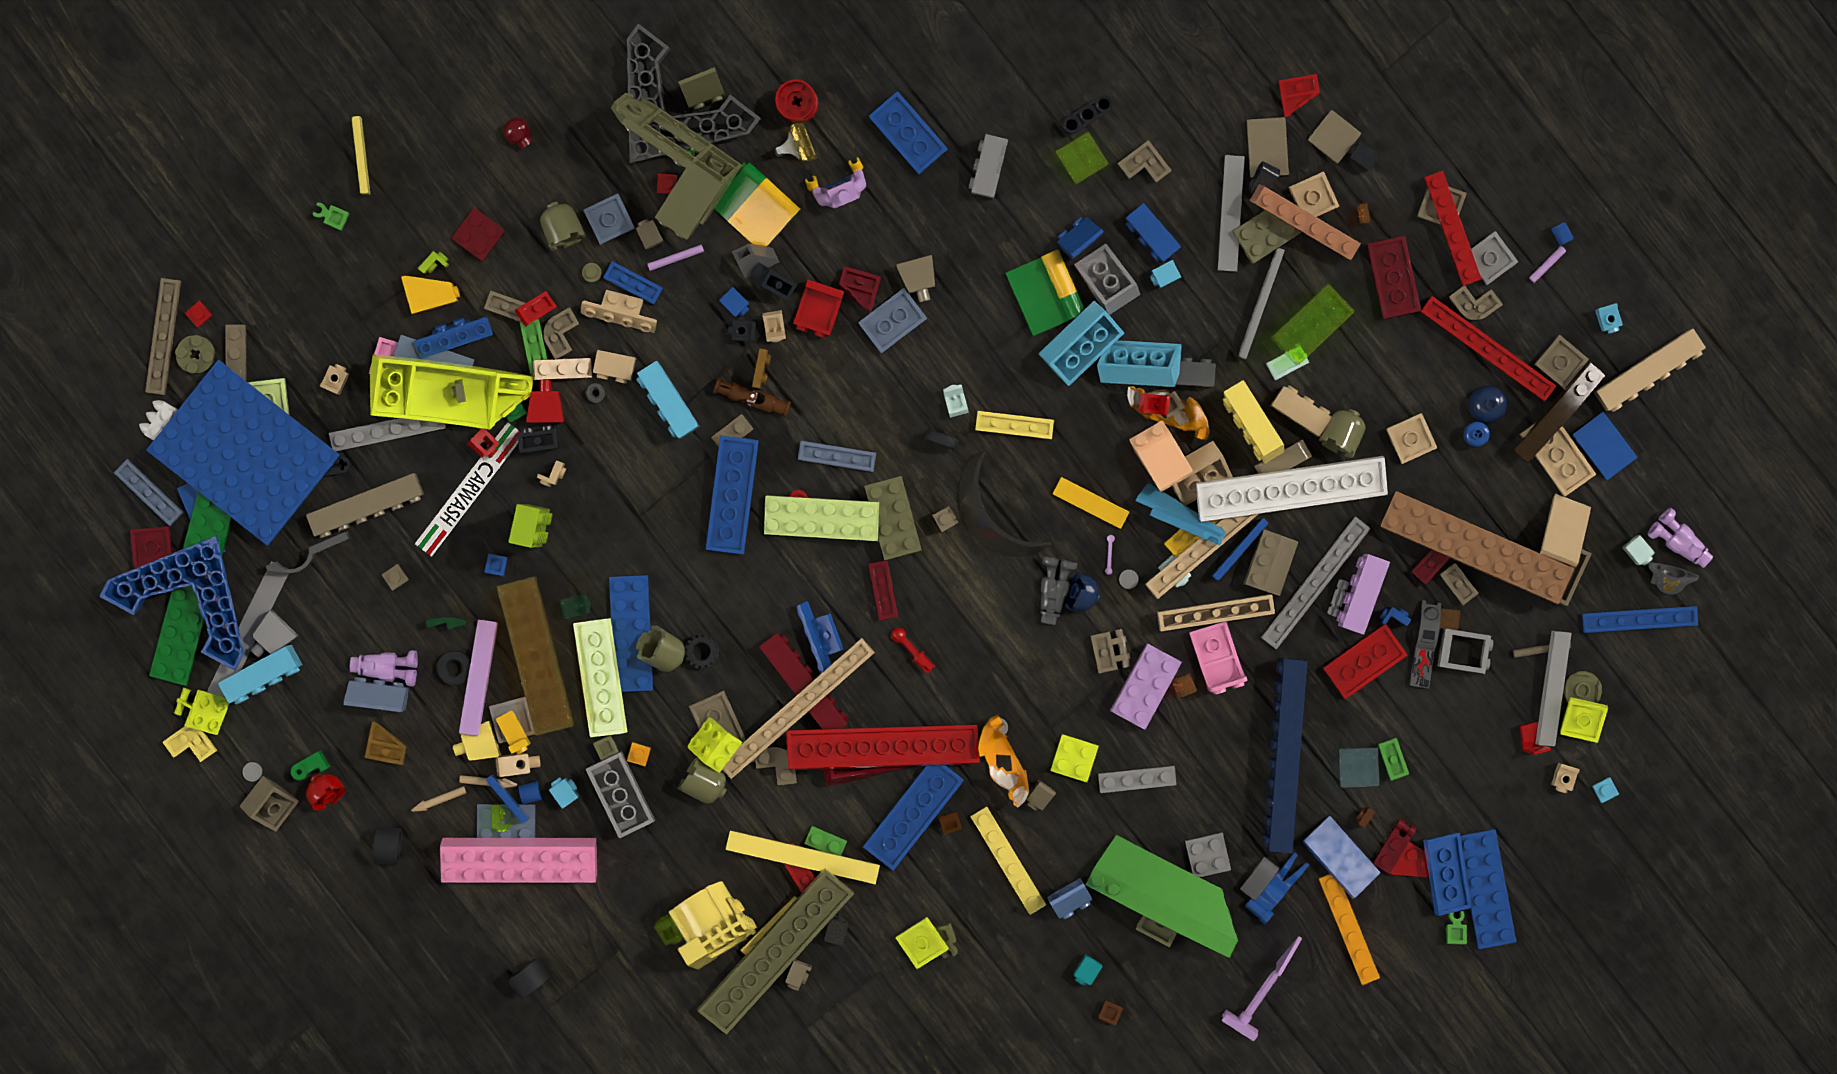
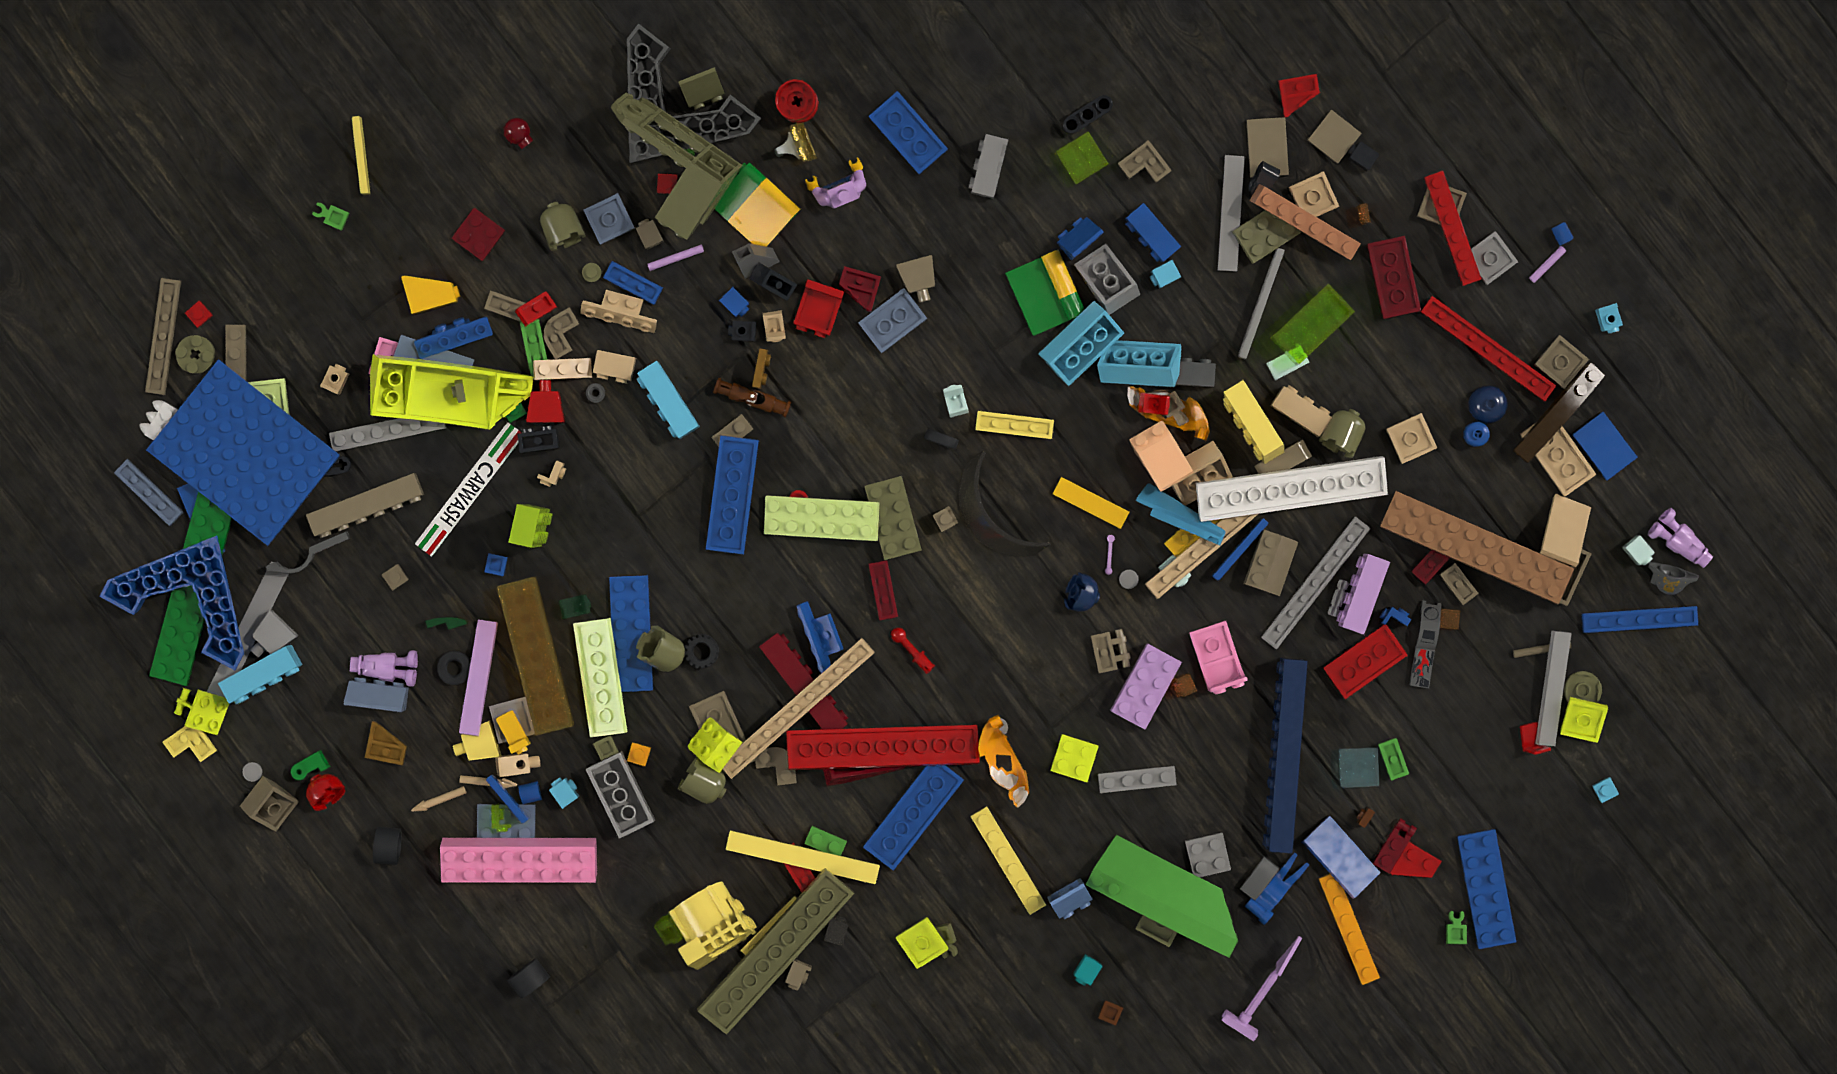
(150, 544): dark red plate -> none
(430, 263): lime bracket -> none
(487, 439): red brick -> none
(837, 456): sand blue tile -> none
(950, 823): reddish brown plate -> none
(1040, 796): dark tan slope -> none
(1054, 590): dark grey piece -> none
(1215, 612): tan brick -> none
(1446, 645): light grey window -> none
(1447, 873): blue plate -> none
(1472, 308): dark tan plate -> none
(1561, 771): tan brick -> none
(1649, 370): tan brick -> none

